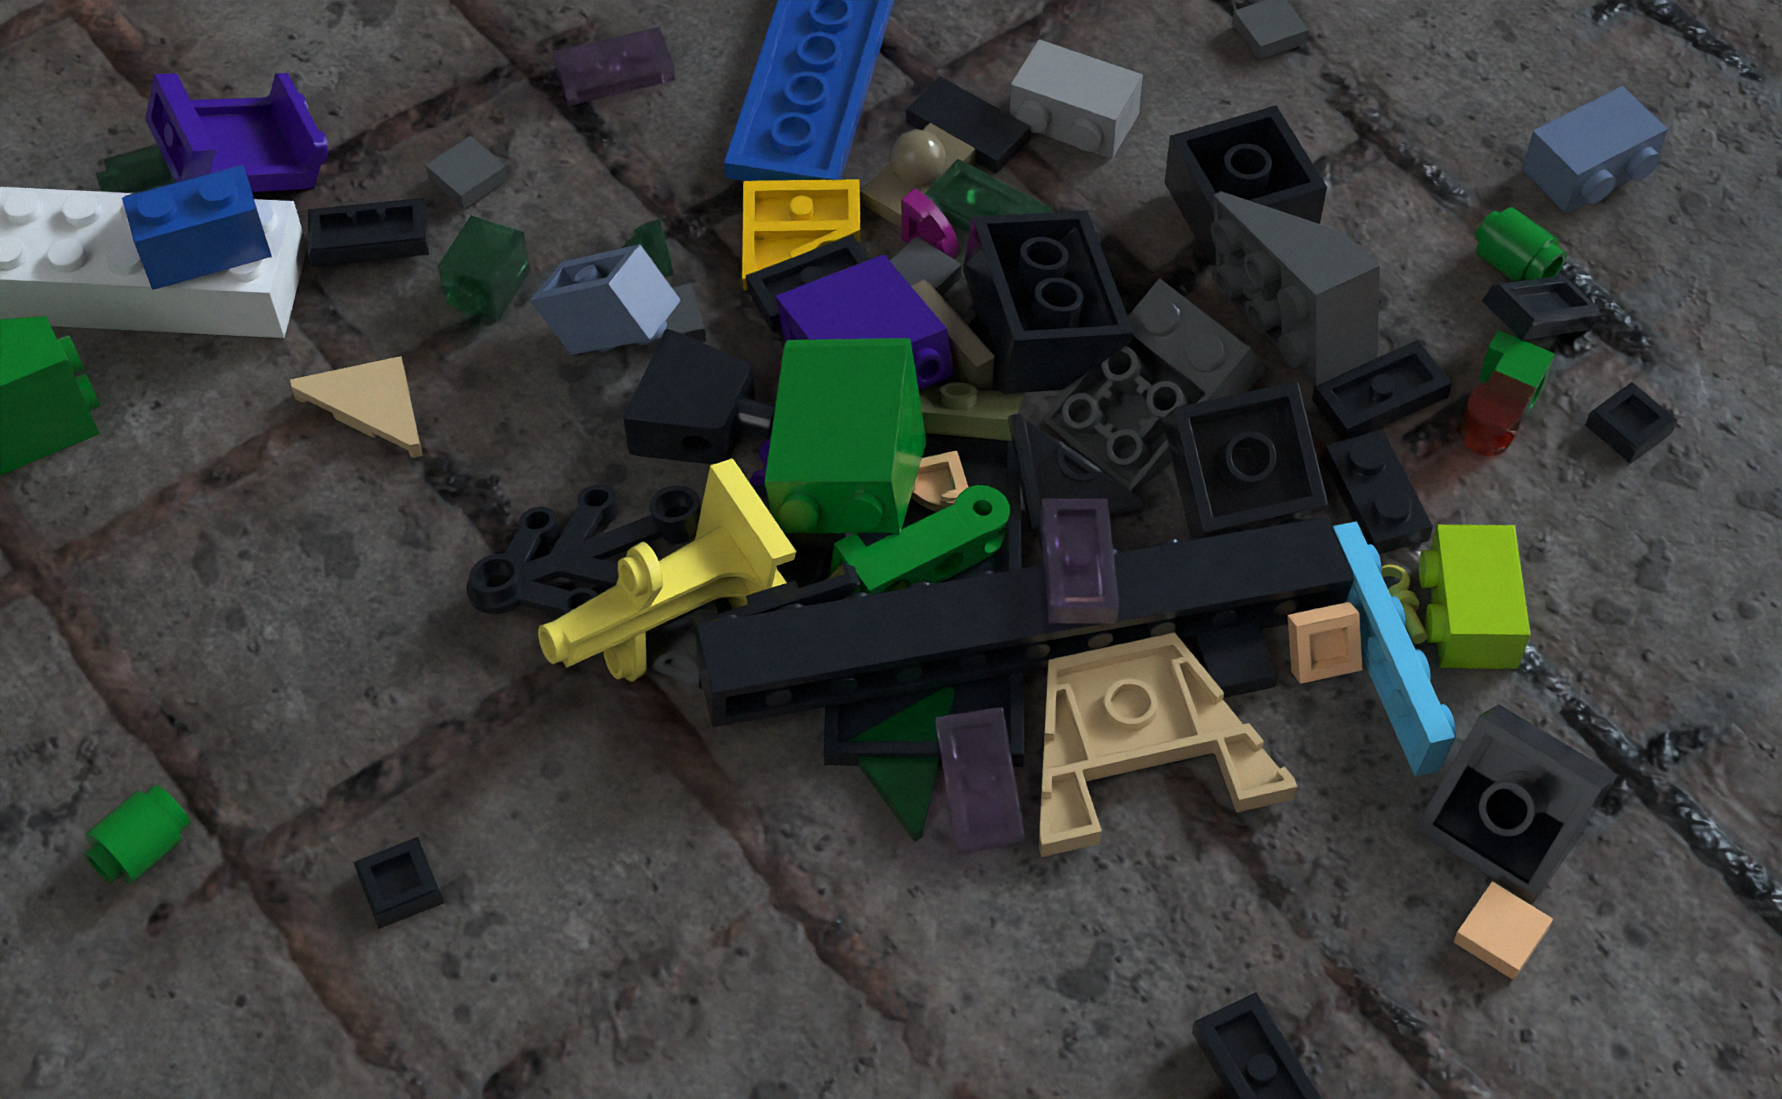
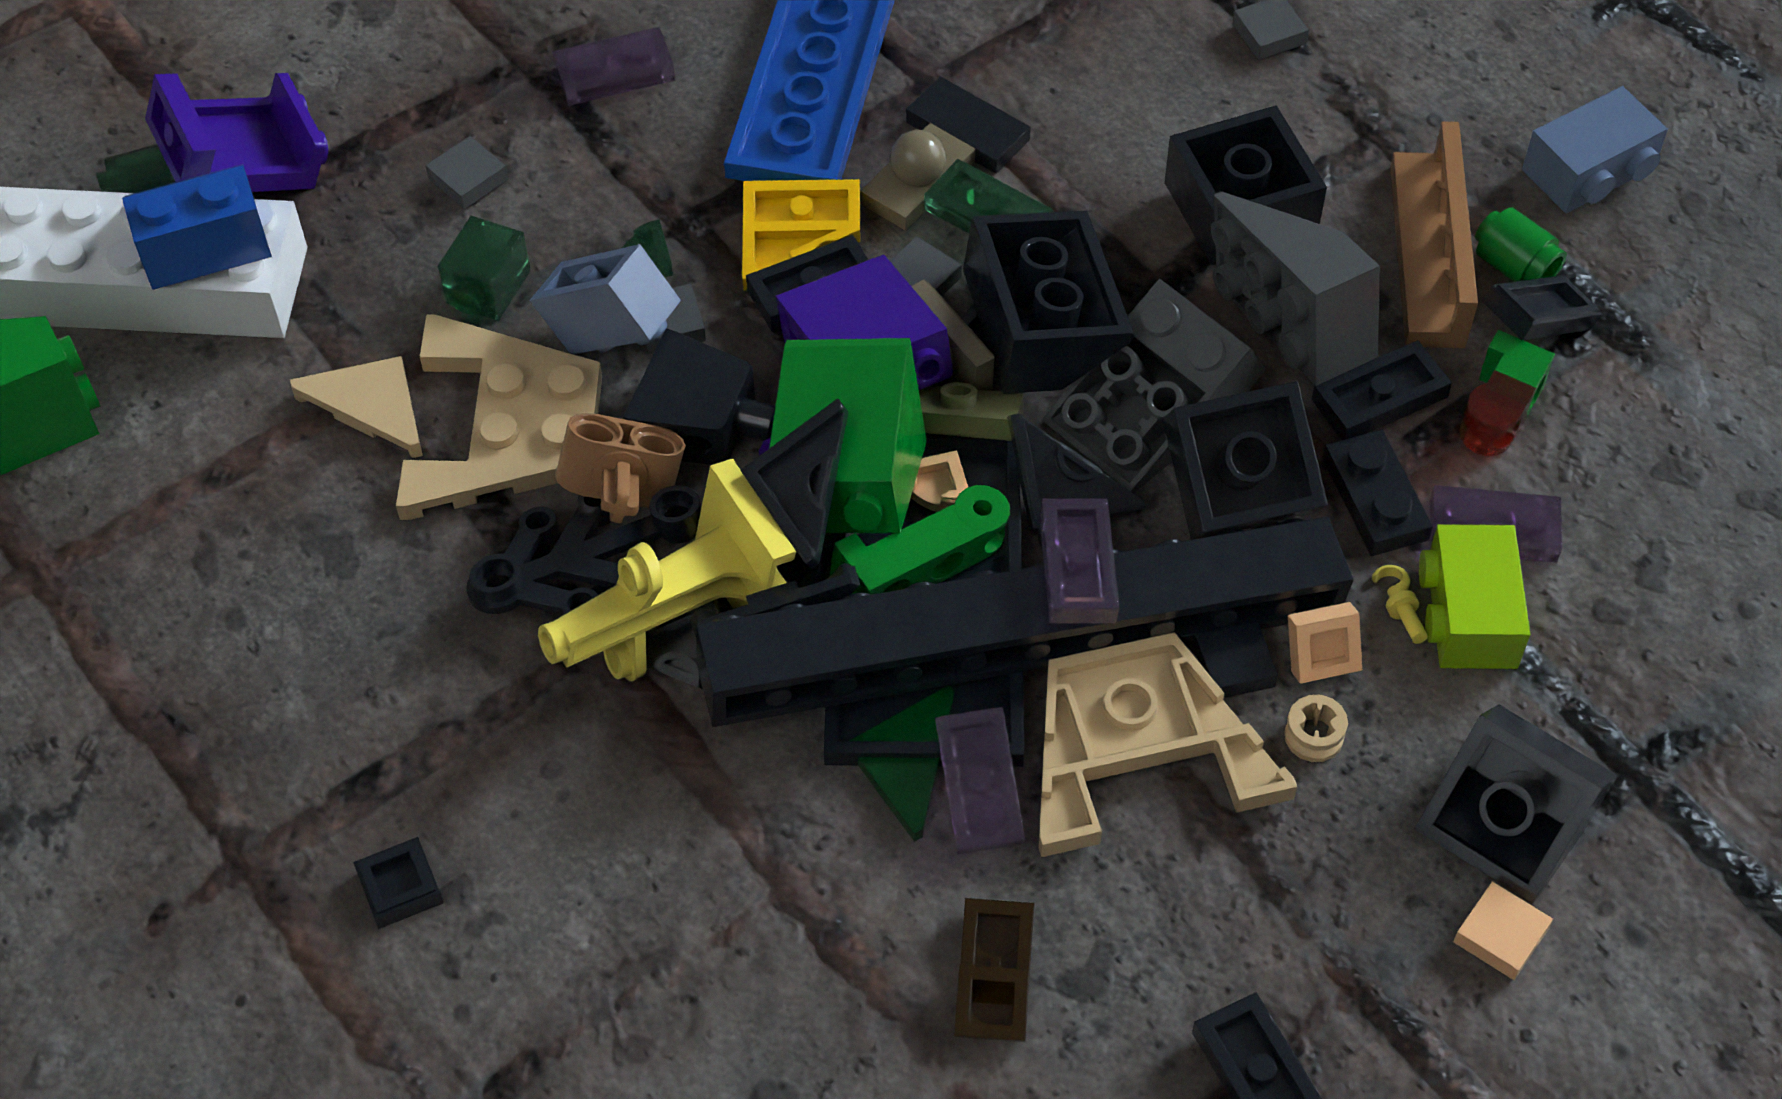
(136, 835): green brick -> none
(368, 232): black plate -> none
(518, 418): none -> tan wing
(618, 461): none -> medium nougat beam
(799, 479): none -> black tile
(924, 219): magenta tile -> none
(994, 970): none -> dark brown slope
(1076, 98): light grey brick -> none
(1316, 709): none -> tan bush
(1394, 665): medium azure plate -> none
(1434, 243): none -> medium nougat fence
(1534, 516): none -> clear purple plate
(1631, 422): black tile -> none

